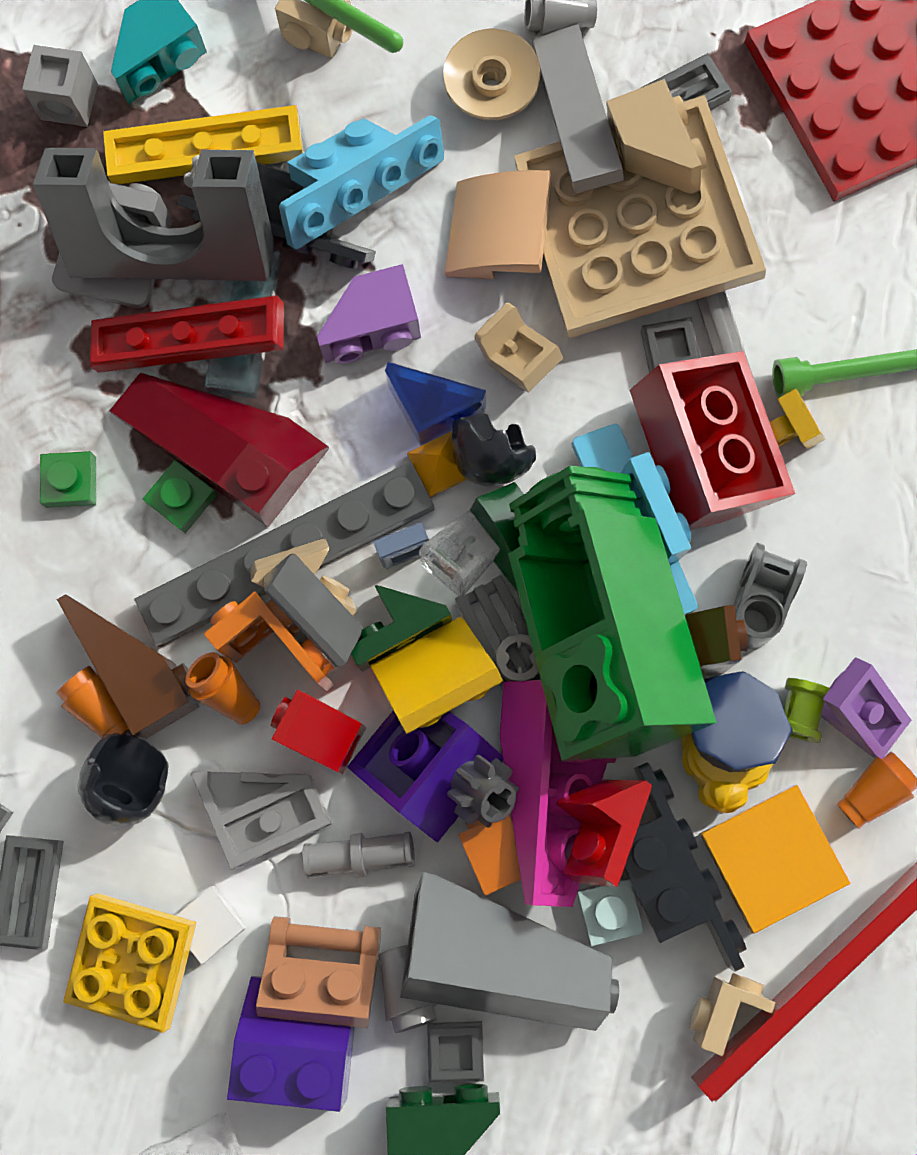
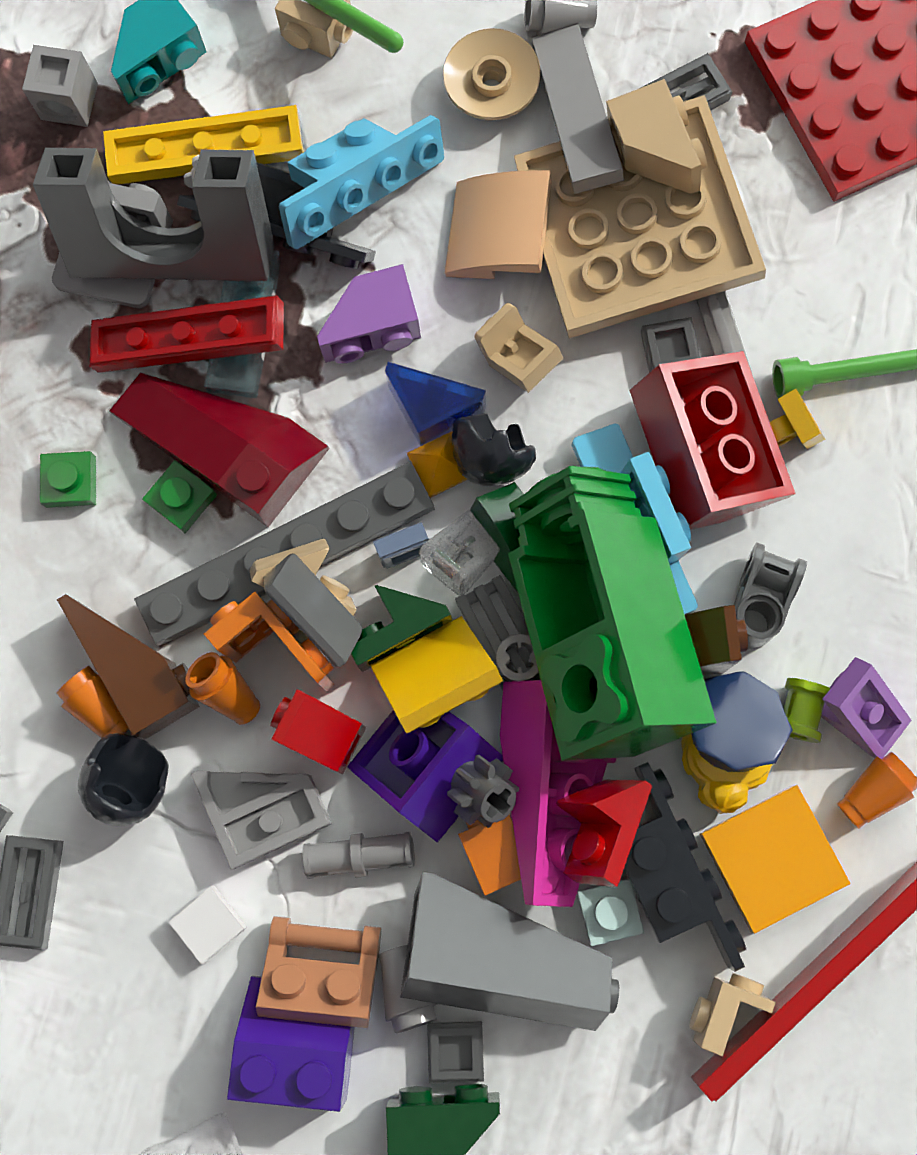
(129, 962): yellow tile -> none

